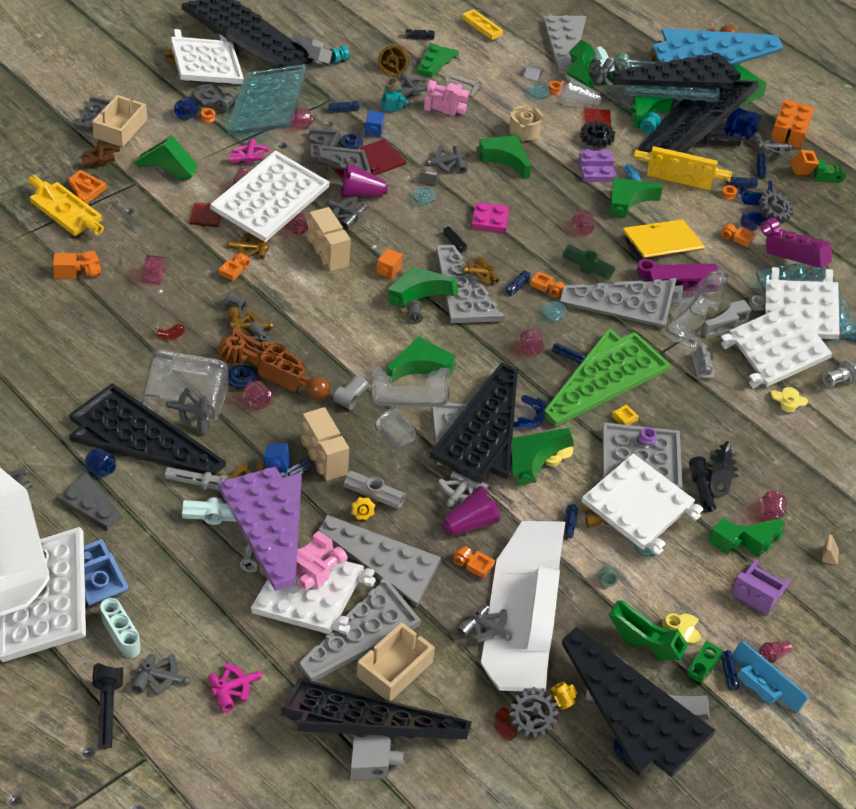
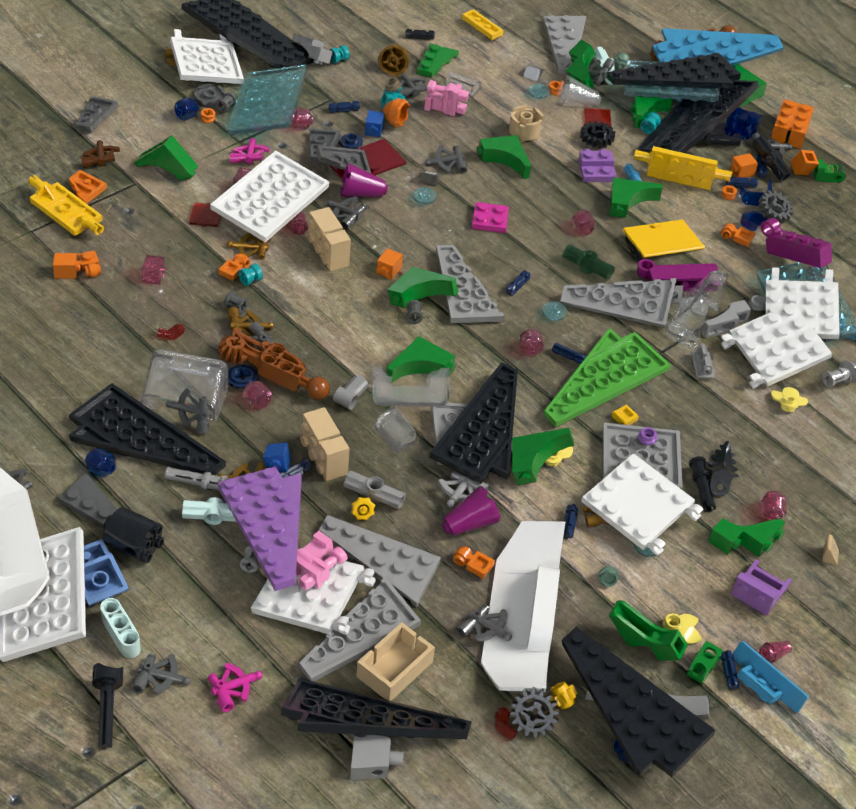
(116, 122): tan piece -> none
(133, 534): none -> black cylinder
(250, 274): none -> teal wheel
(396, 112): none -> orange hair
(450, 234): black axle -> none
(482, 269): pearl gold piece -> none
(539, 406): clear blue helmet -> none
(544, 282): orange plate -> none
(743, 165): none -> orange brick
(775, 163): none -> black piece

